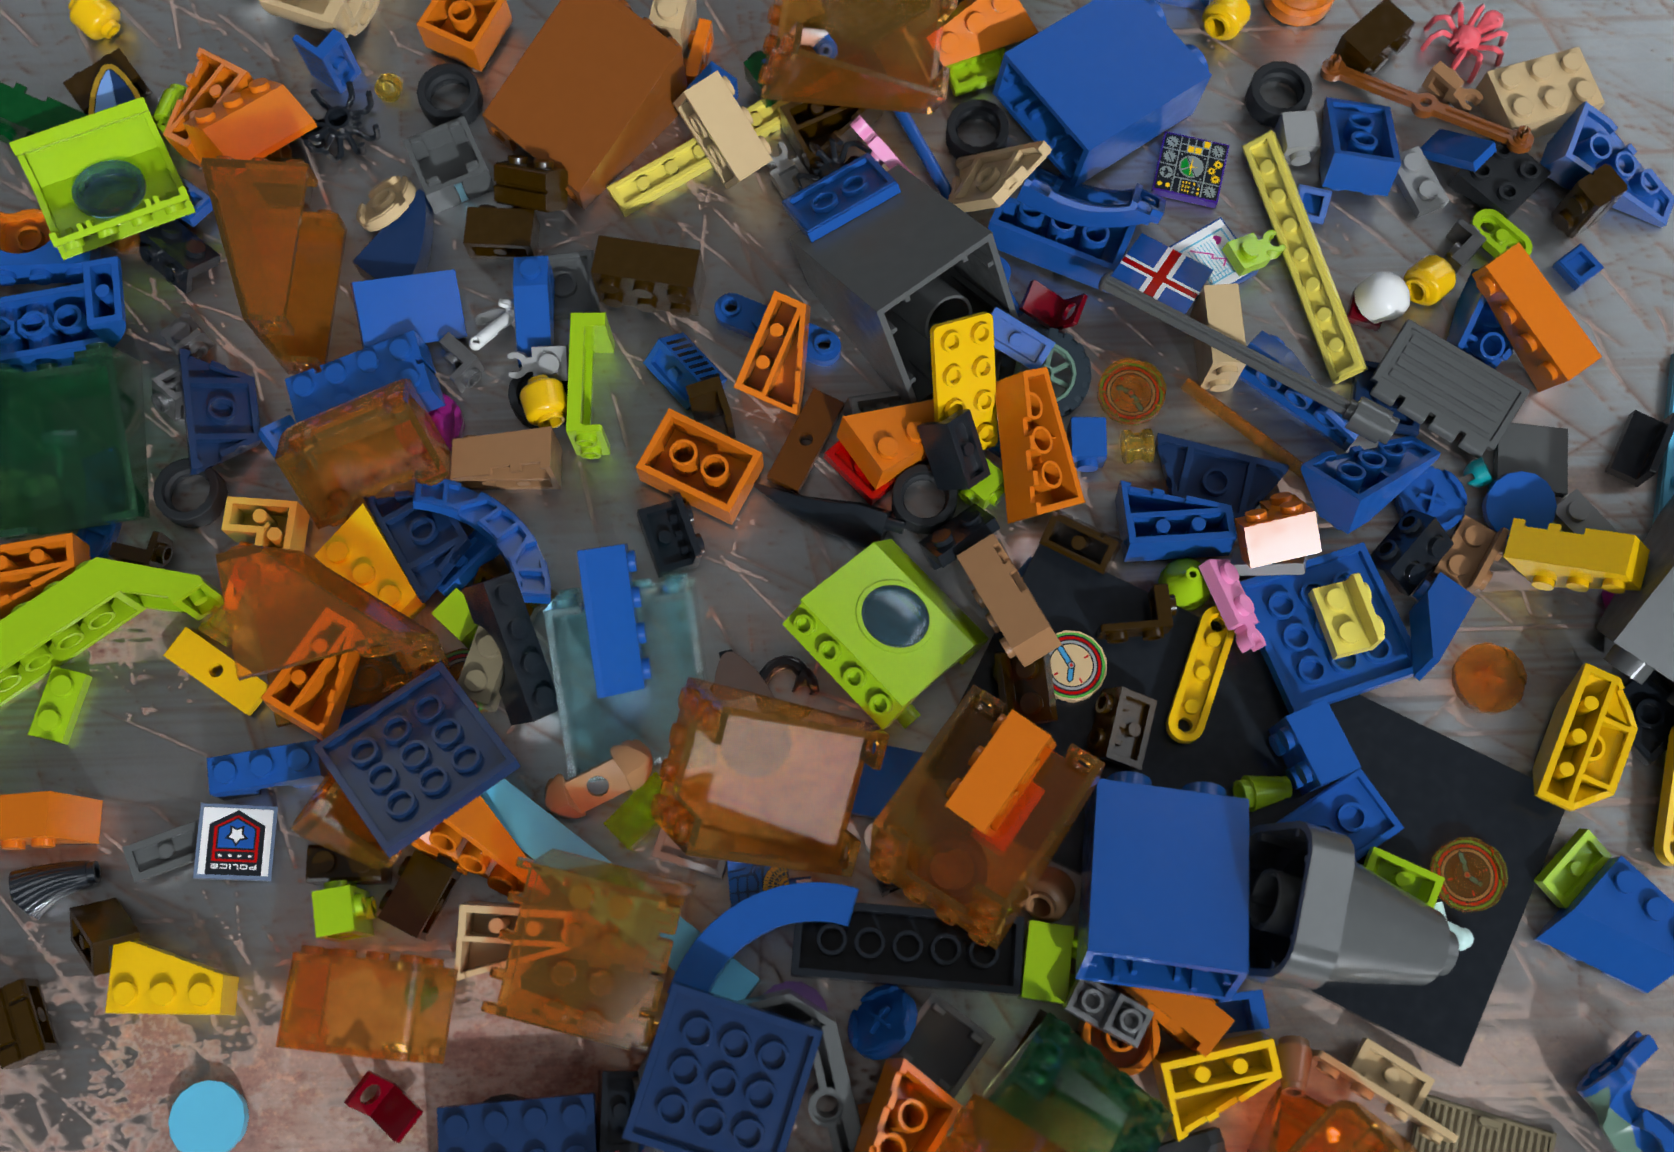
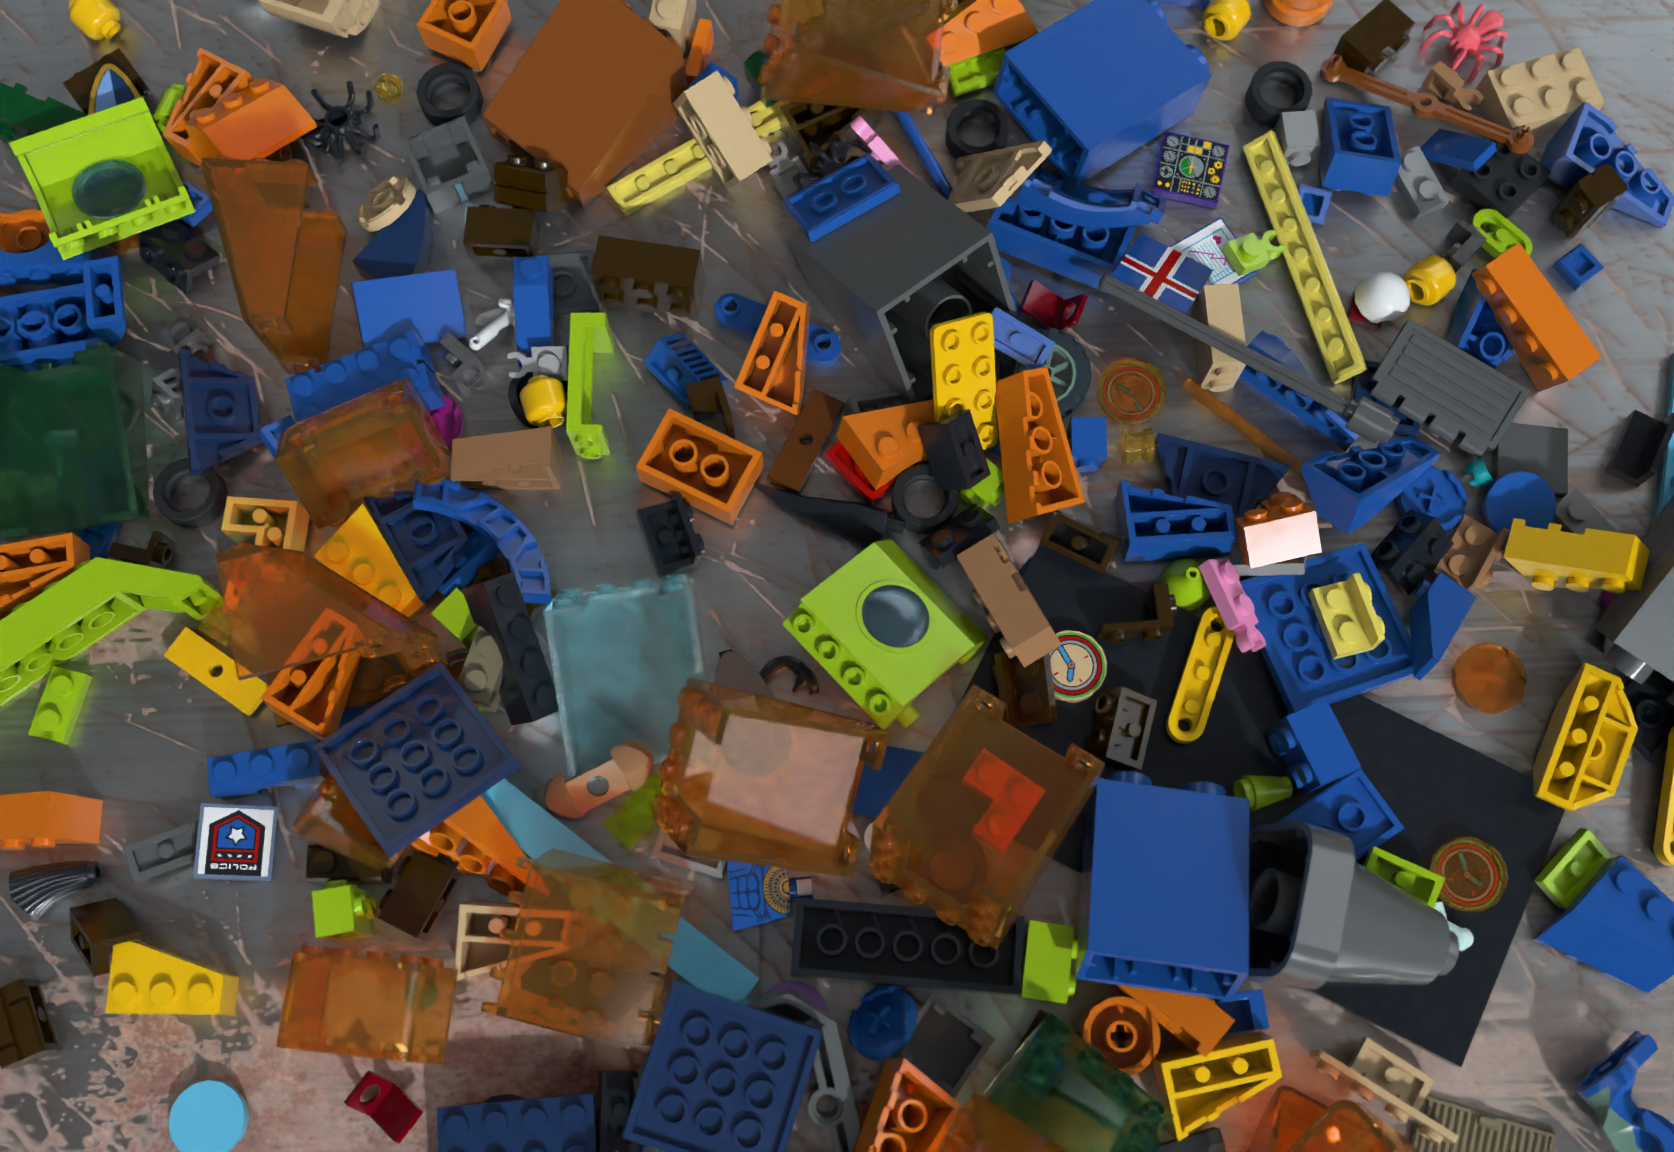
(331, 60): blue panel -> none
(613, 619): blue slope -> none
(757, 917): blue tile -> none
(820, 41): arm -> none
(1000, 772): orange brick -> none
(1051, 896): medium nougat head -> none
(1108, 1011): flat silver slope -> none
(1295, 1063): medium nougat cone -> none

